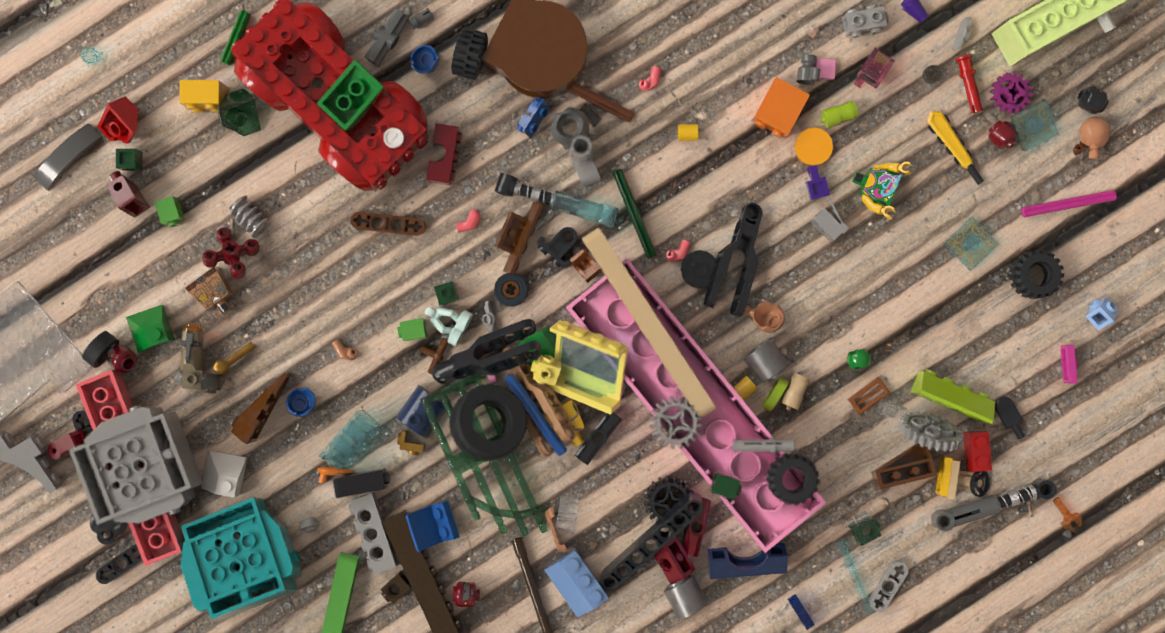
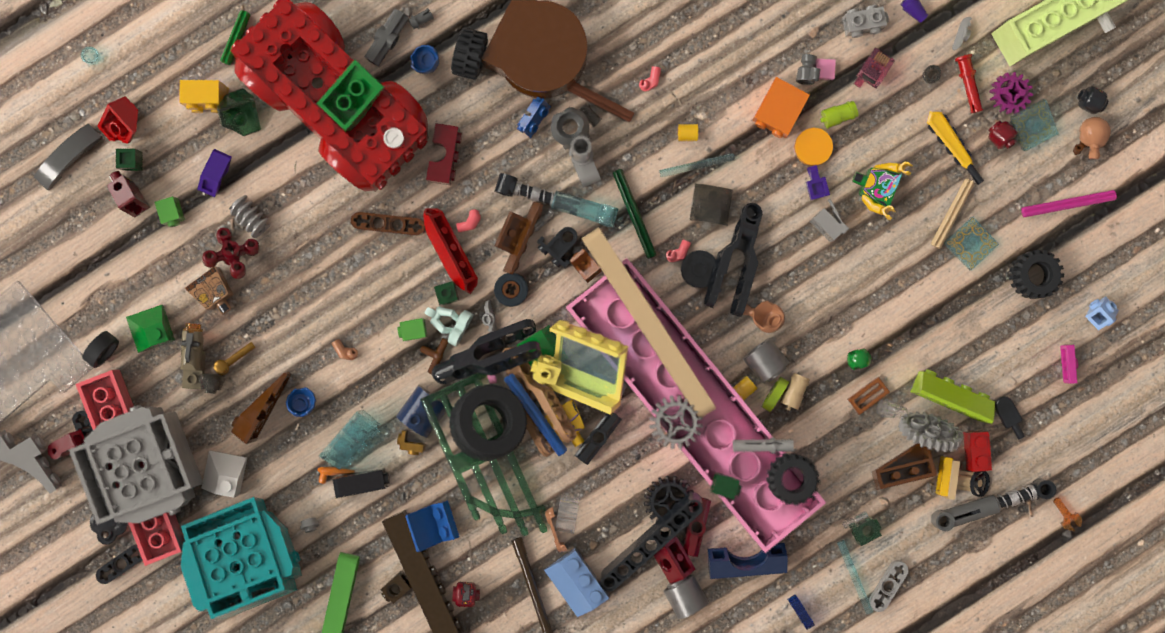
(122, 358): dark red head -> none
(213, 172): none -> dark purple slope
(376, 563): light grey brick -> none
(449, 250): none -> red brick
(697, 165): none -> clear light blue bar
(711, 204): none -> clear smoke slope
(952, 213): none -> tan axle

